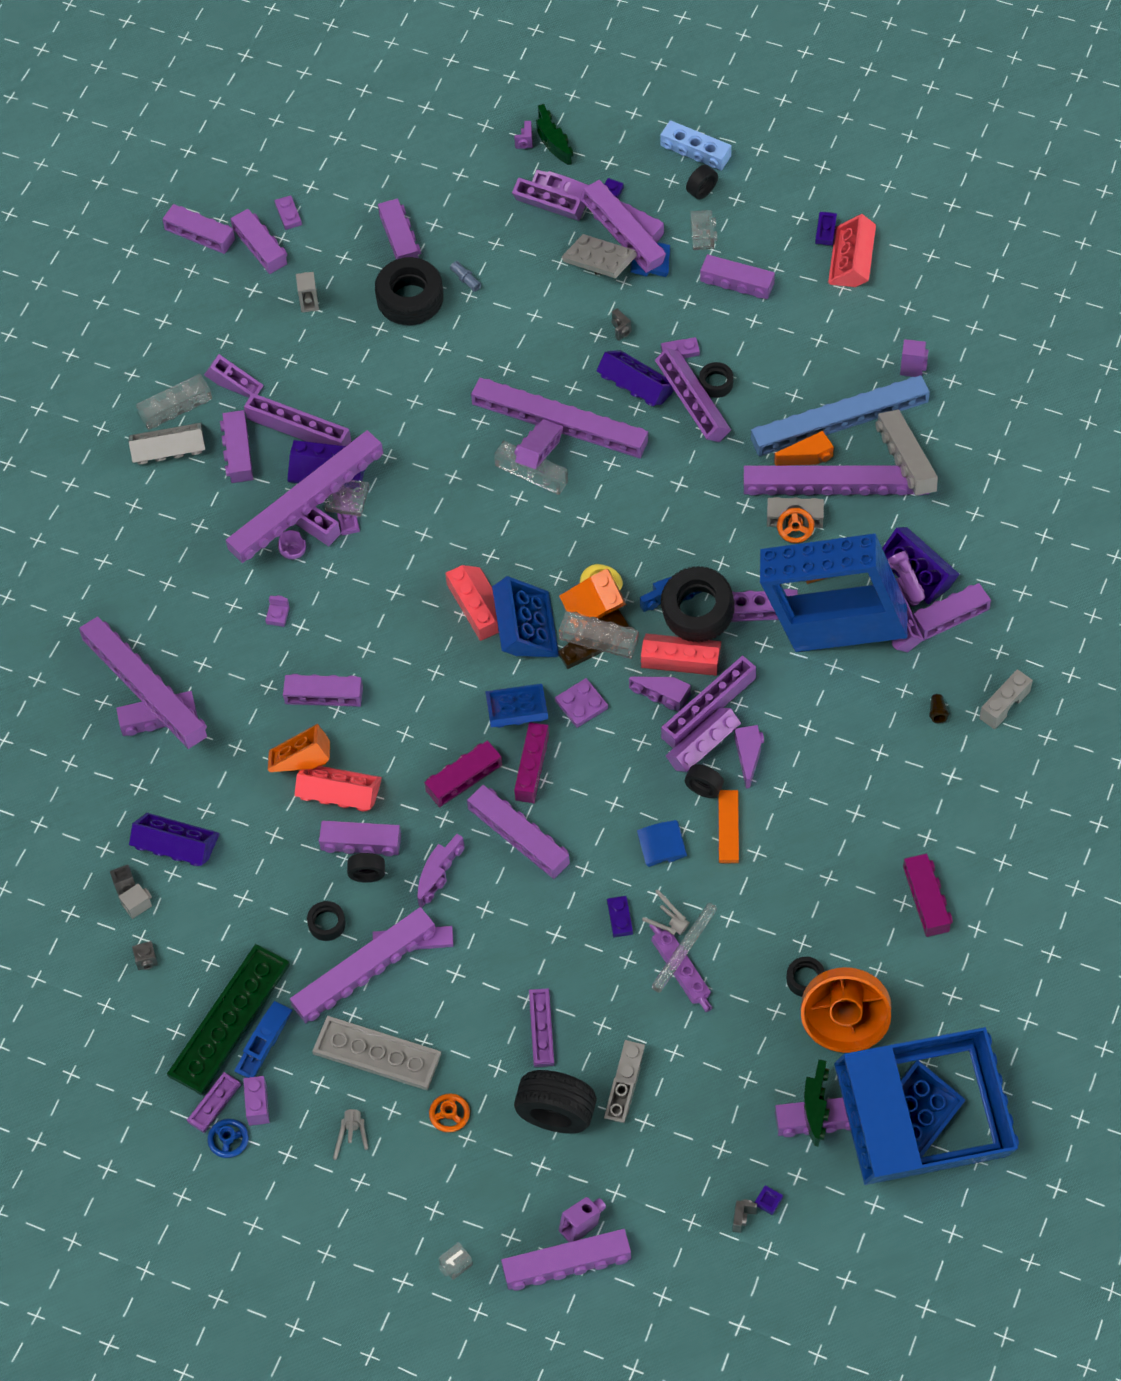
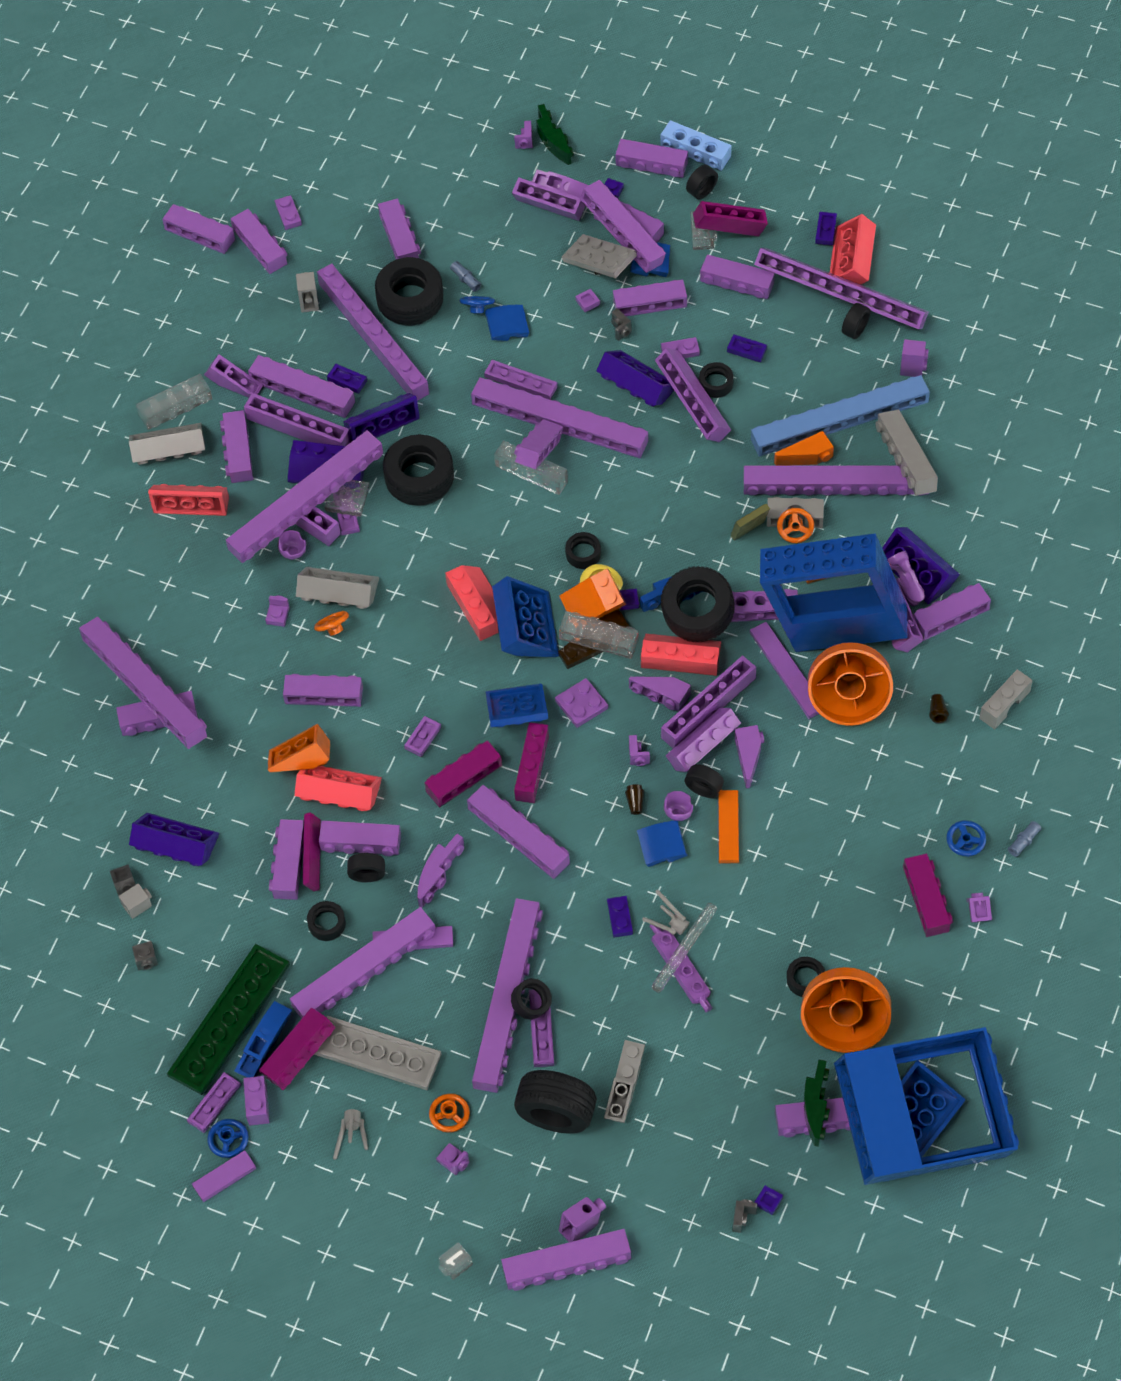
(189, 499): none -> coral slope
(224, 1176): none -> medium lavender tile
(288, 859): none -> medium lavender brick
(297, 1048): none -> magenta brick
(302, 386): none -> medium lavender brick
(311, 852): none -> magenta tile
(332, 623): none -> orange piece
(336, 587): none -> light grey slope
(347, 378): none -> dark purple plate
(372, 332): none -> medium lavender brick
(385, 417): none -> dark purple slope
(418, 450): none -> black tyre
(422, 736): none -> medium lavender plate
(453, 1159): none -> medium lavender bracket
(477, 303): none -> blue piece
(501, 1014): none -> medium lavender brick
(507, 322): none -> blue slope
(520, 379): none -> medium lavender plate
(520, 1007): none -> black tyre
(583, 538): none -> black tyre
(587, 300): none -> medium lavender plate
(631, 599): none -> dark purple plate
(635, 798): none -> dark brown cone
(637, 757): none -> medium lavender bracket
(650, 298): none -> medium lavender brick
(651, 158): none -> medium lavender brick
(678, 805): none -> medium lavender hair
(730, 218): none -> magenta brick
(746, 348): none -> dark purple plate
(750, 521): none -> olive tile
(784, 666): none -> medium lavender tile
(841, 288): none -> medium lavender brick
(850, 684): none -> orange cone
(856, 320): none -> black tyre
(964, 847): none -> blue piece
(979, 907): none -> medium lavender bracket
(1024, 838): none -> sand blue pin

